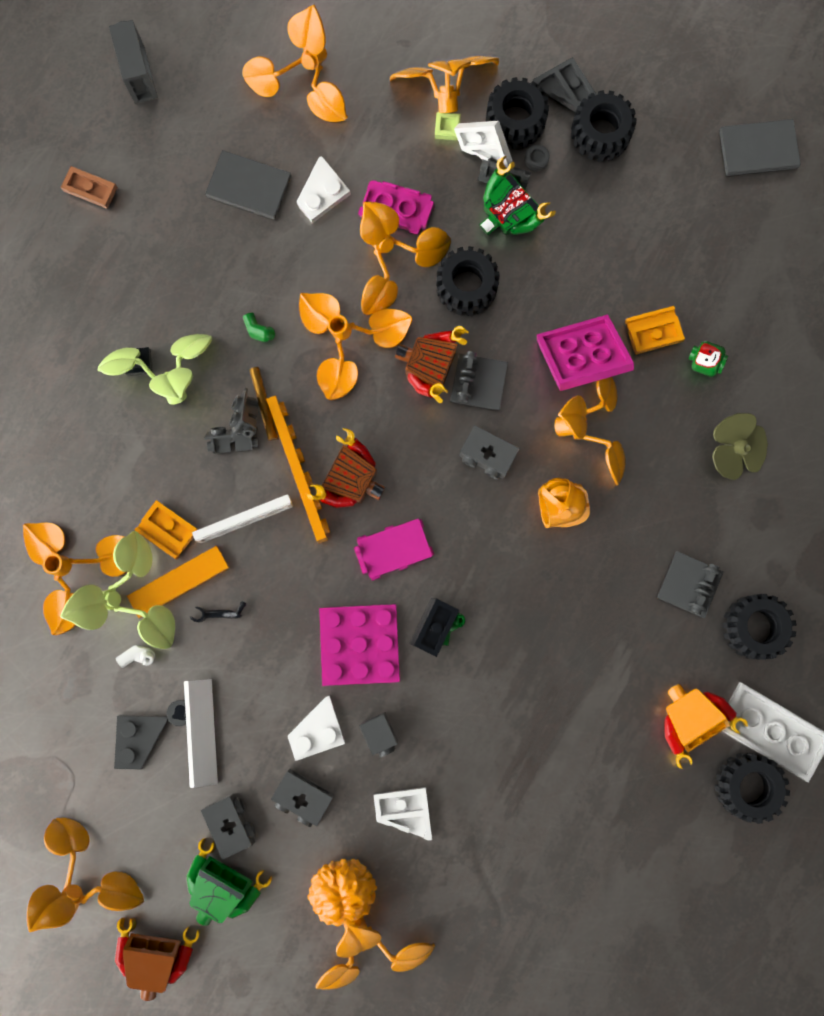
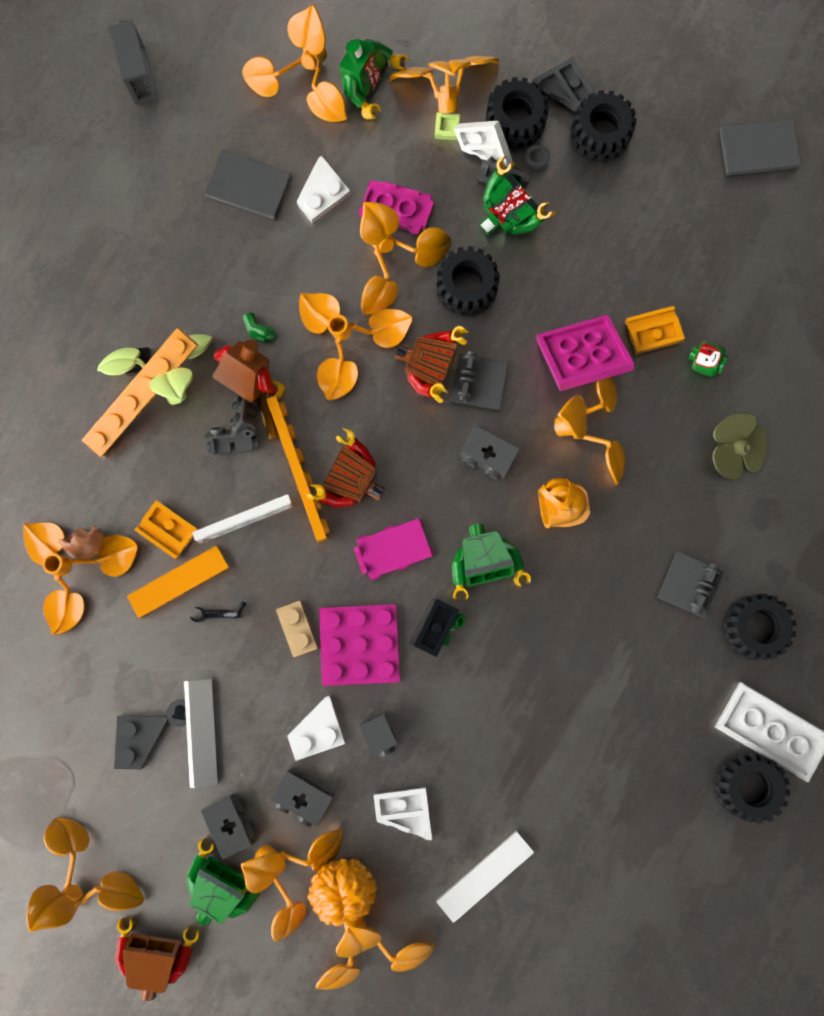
(82, 543): none -> nougat hair
(89, 187): nougat plate -> none
(90, 605): yellowish green plant -> none
(138, 393): none -> light orange plate
(138, 654): white arm -> none
(246, 371): none -> dark orange torso
(269, 863): none -> light orange plant
(296, 629): none -> tan plate
(362, 70): none -> green torso
(484, 876): none -> white tile
(486, 559): none -> green torso
(696, 719): light orange torso -> none

